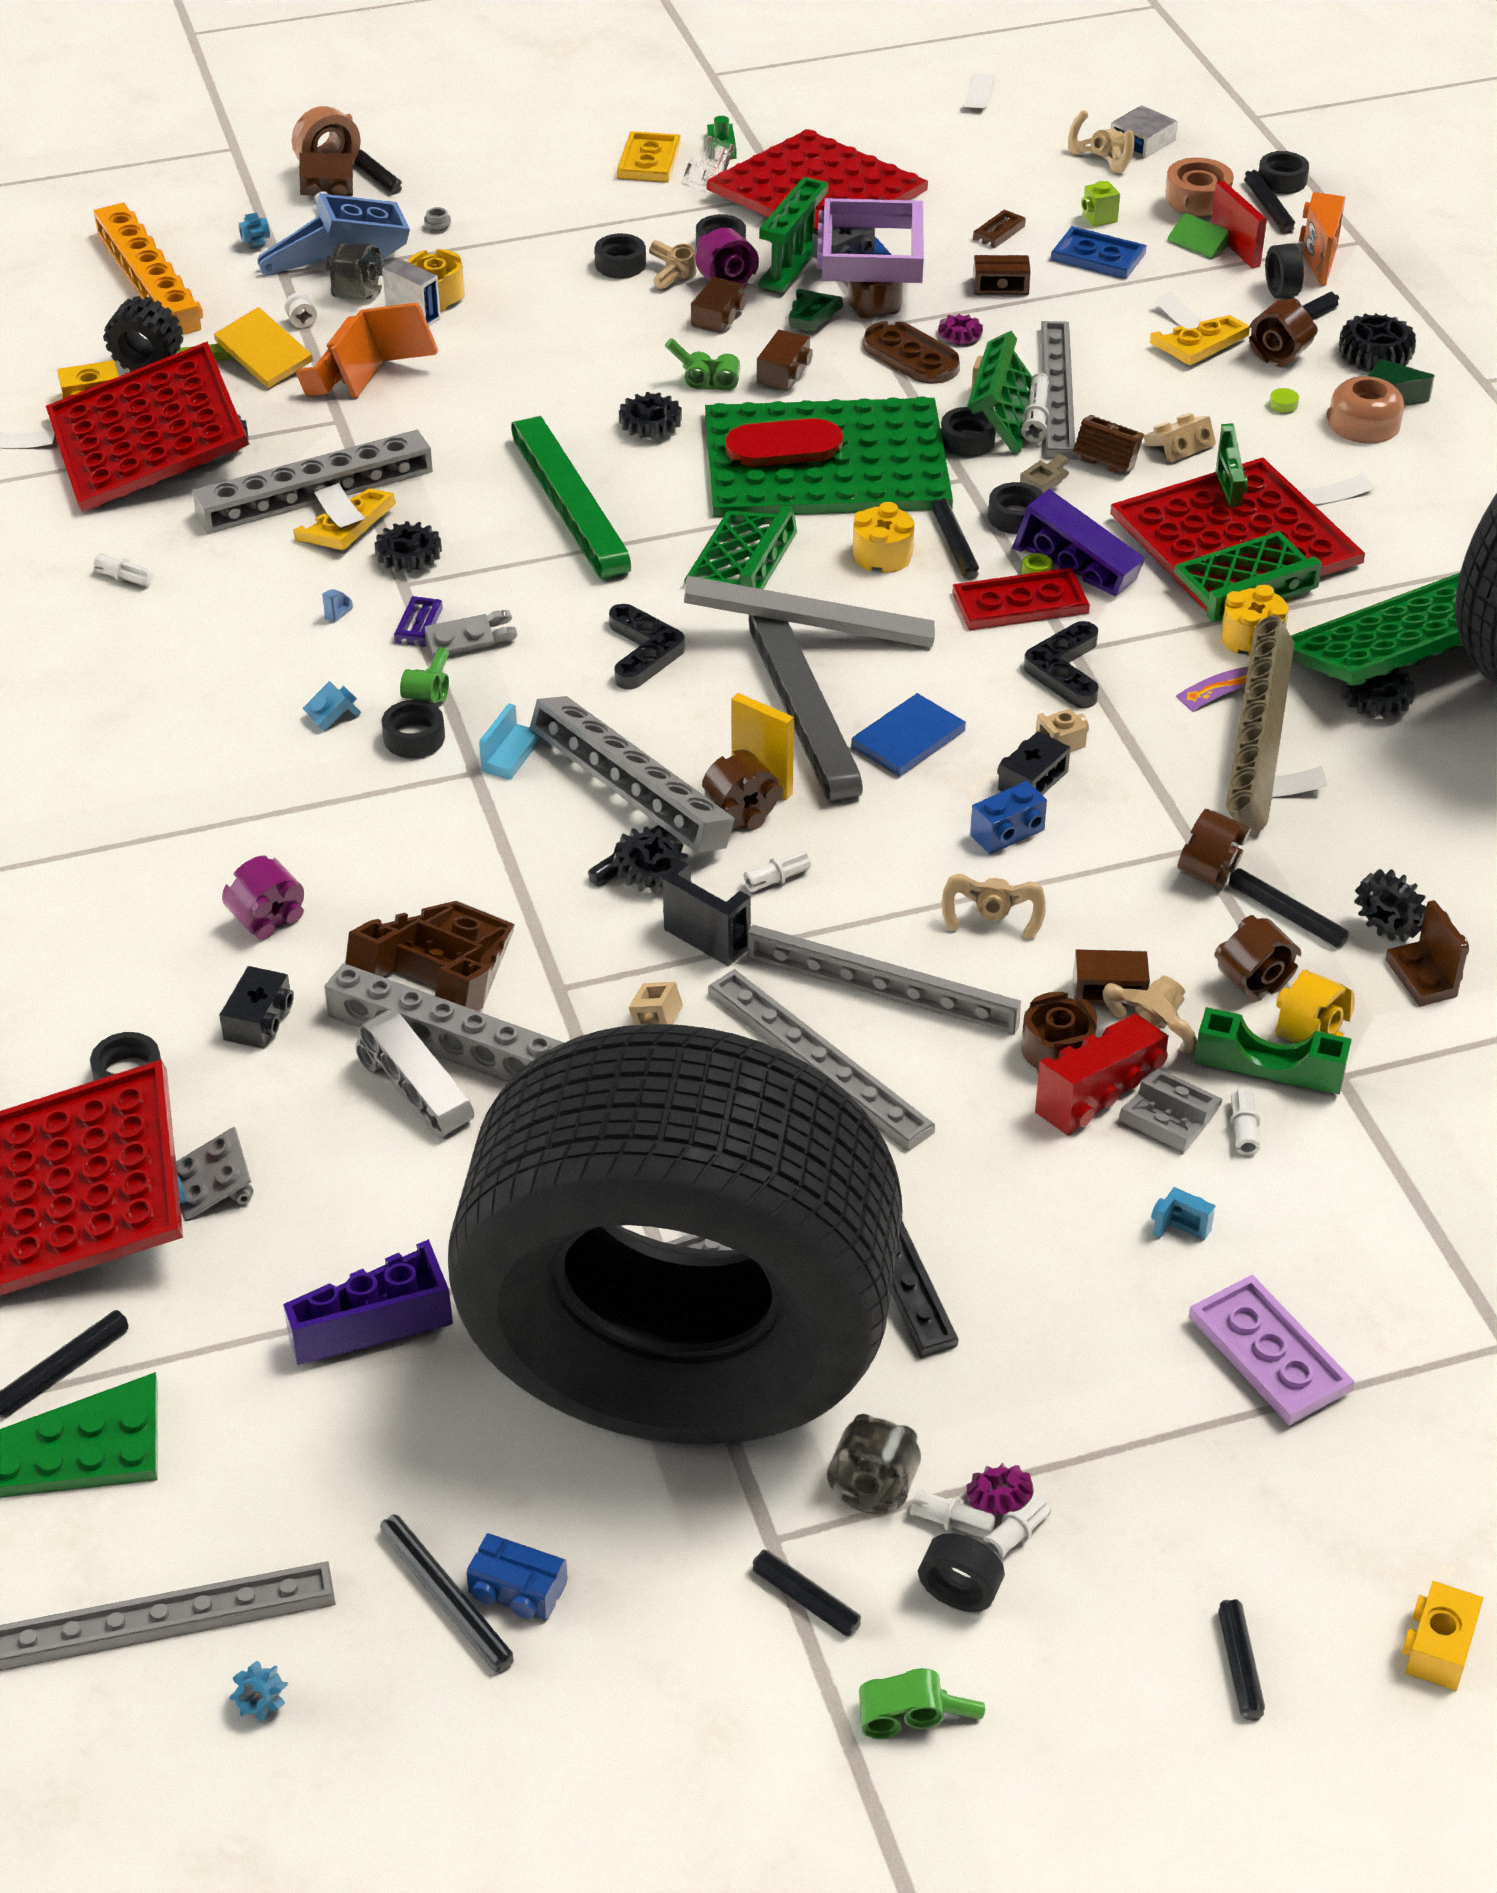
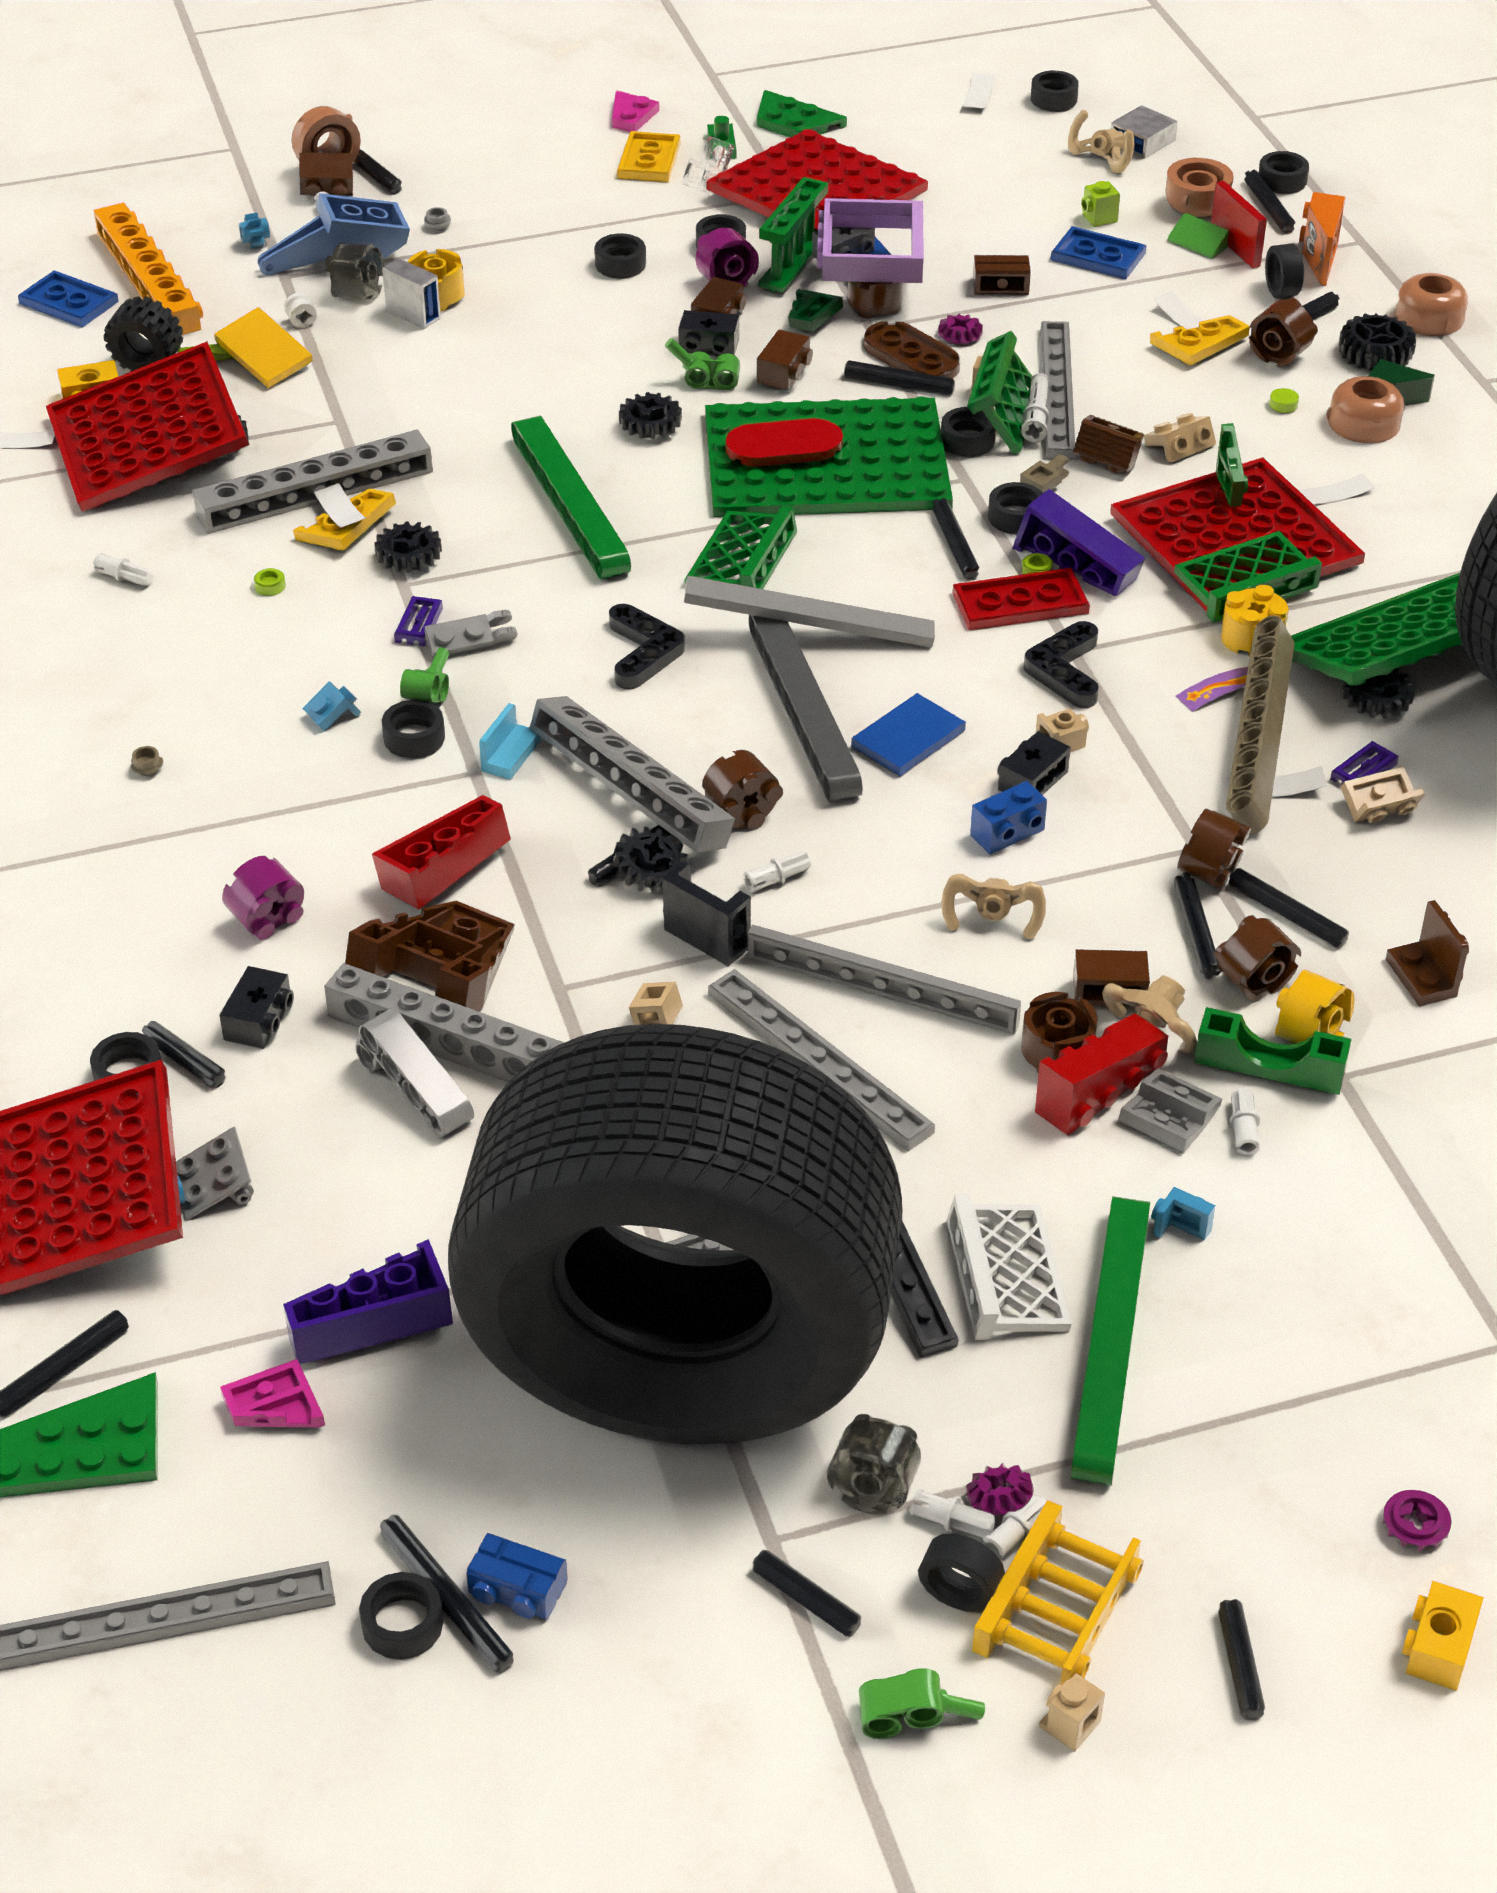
(68, 298): none -> blue tile
(146, 760): none -> dark tan plate
(185, 1054): none -> black axle
(258, 1690): dark azure gear -> none
(269, 582): none -> lime tile
(273, 1399): none -> dark pink wing
(335, 604): medium blue tile -> none
(365, 344): orange piece -> none
(407, 1642): none -> black tyre
(441, 851): none -> red wedge
(632, 111): none -> dark pink wing
(679, 263): tan axle -> none
(709, 332): none -> black brick
(765, 734): yellow tile -> none
(791, 117): none -> green wing
(883, 538): yellow brick -> none
(899, 377): none -> black axle
(976, 1275): none -> white fence
(1003, 230): reddish brown tile -> none
(1032, 1564): none -> yellow fence
(1054, 90): none -> black tyre
(1073, 1711): none -> tan brick
(1110, 1342): none -> green beam
(1197, 925): none -> black axle
(1271, 1349): lavender plate -> none
(1380, 795): none -> tan bracket
(1382, 762): none -> dark purple tile
(1391, 905): black gear -> none
(1430, 1512): none -> magenta gear
(1432, 304): none -> nougat piece

